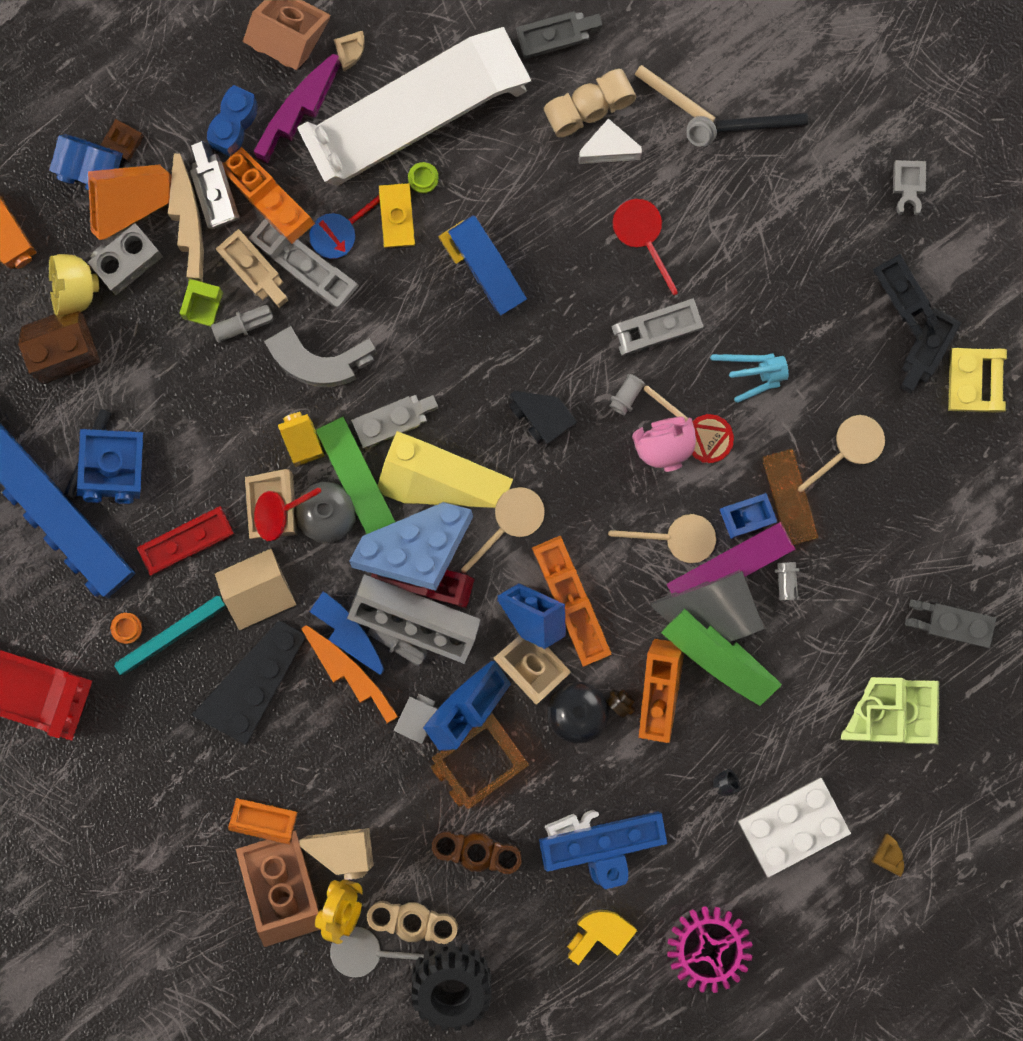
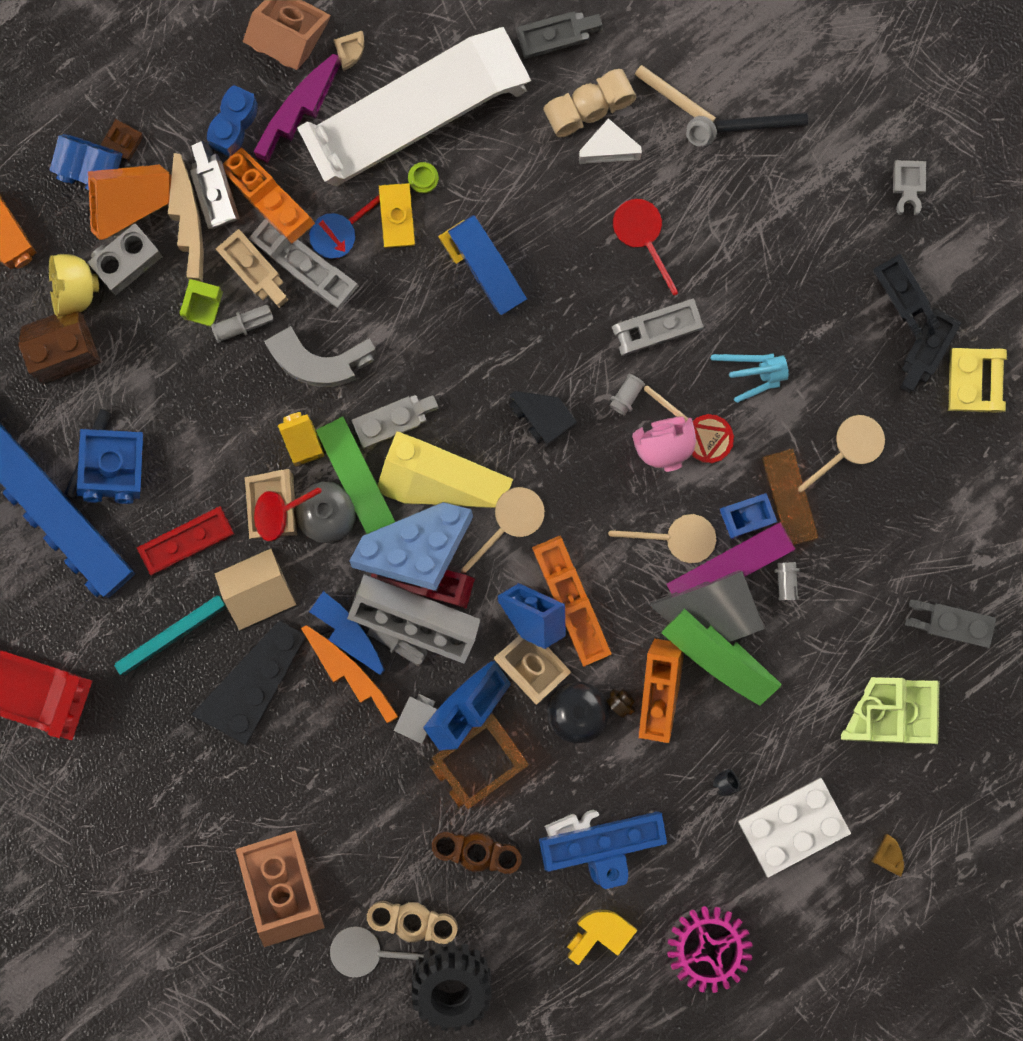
(126, 628): orange plate -> none
(262, 821): orange tile -> none
(340, 911): yellow plate -> none
(342, 851): tan slope -> none

